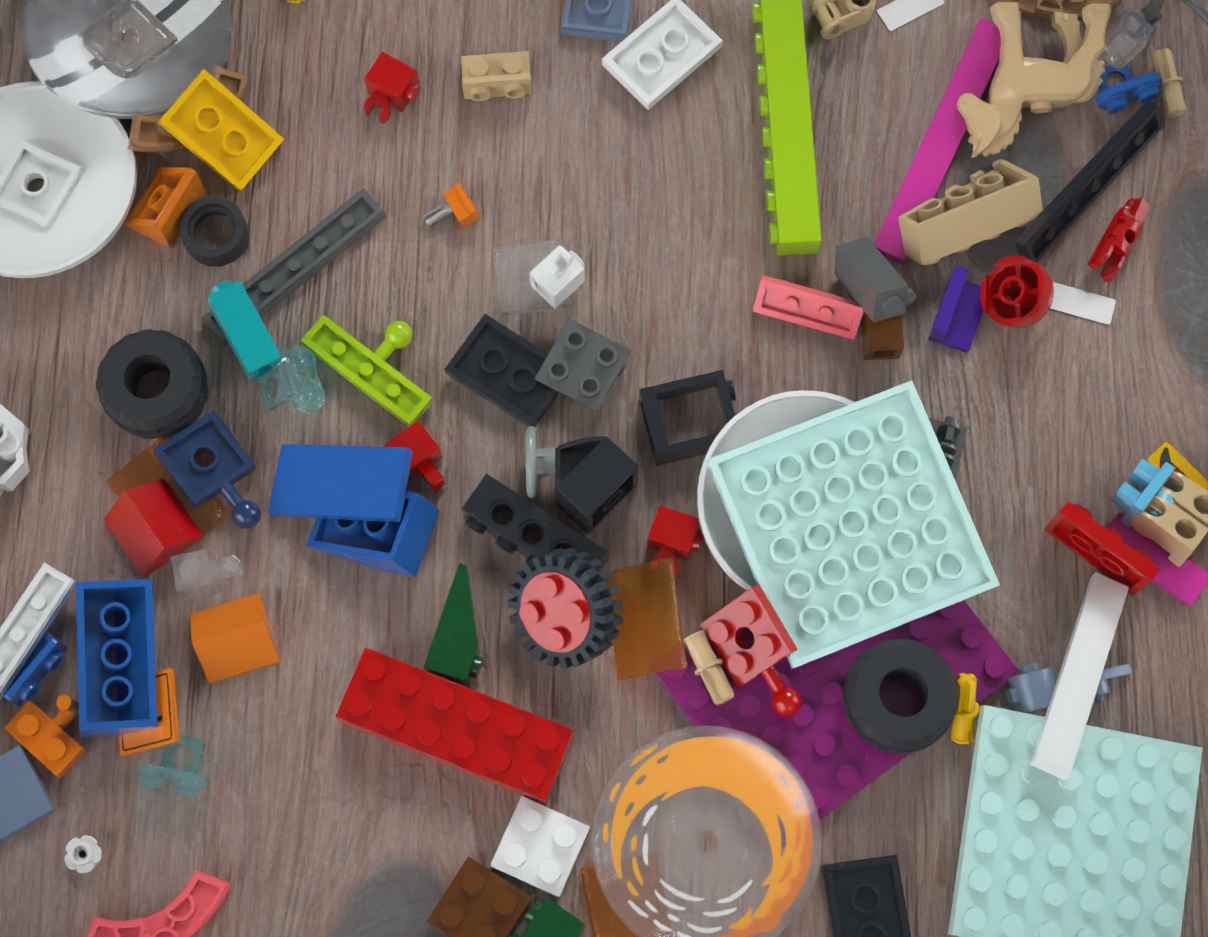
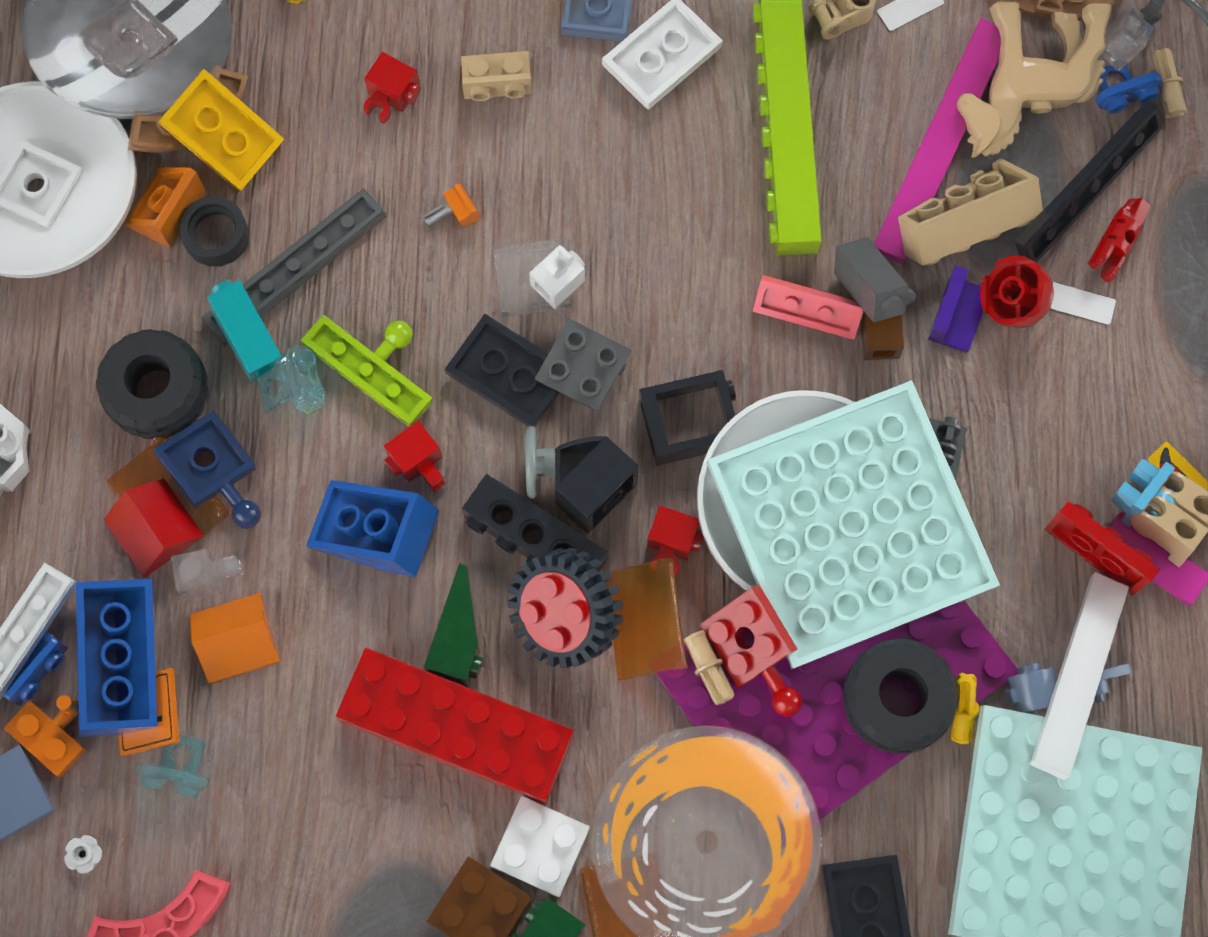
(341, 482): blue tile -> none

